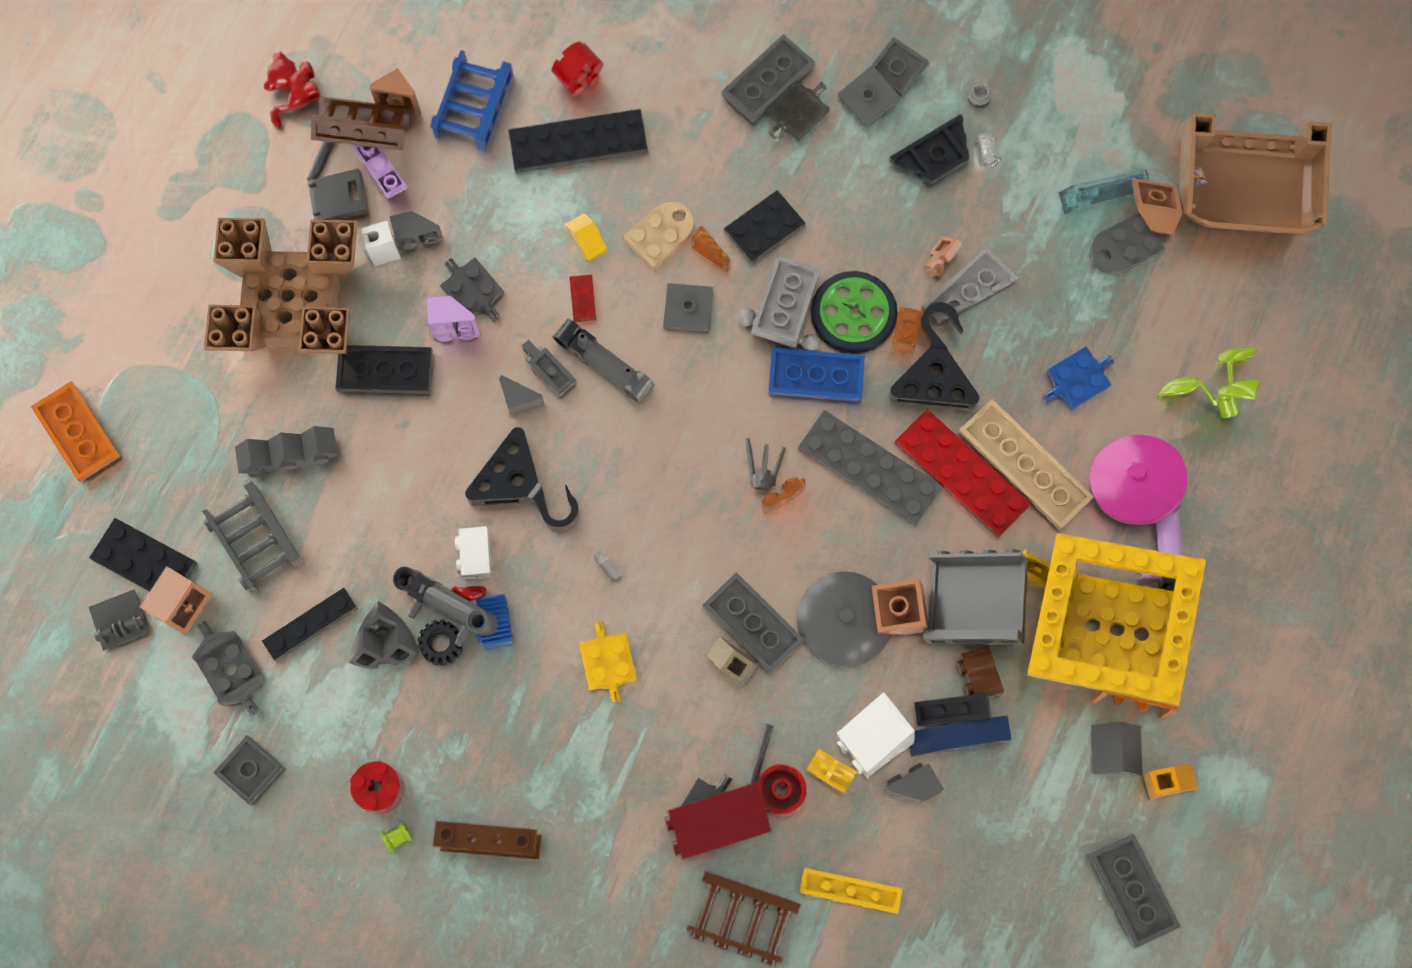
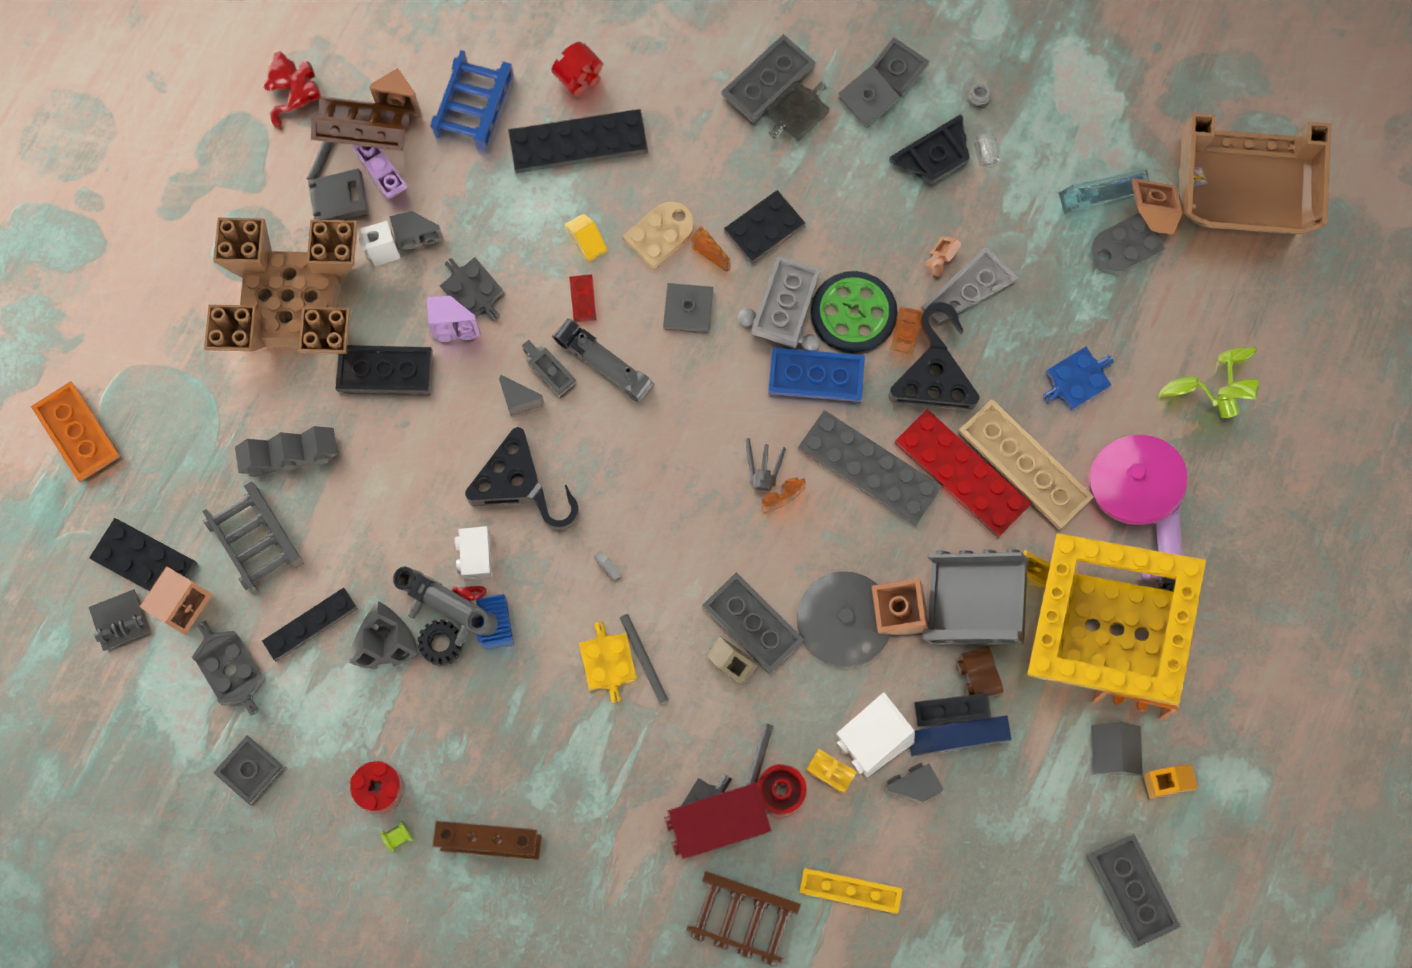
(644, 659): none -> dark grey bar

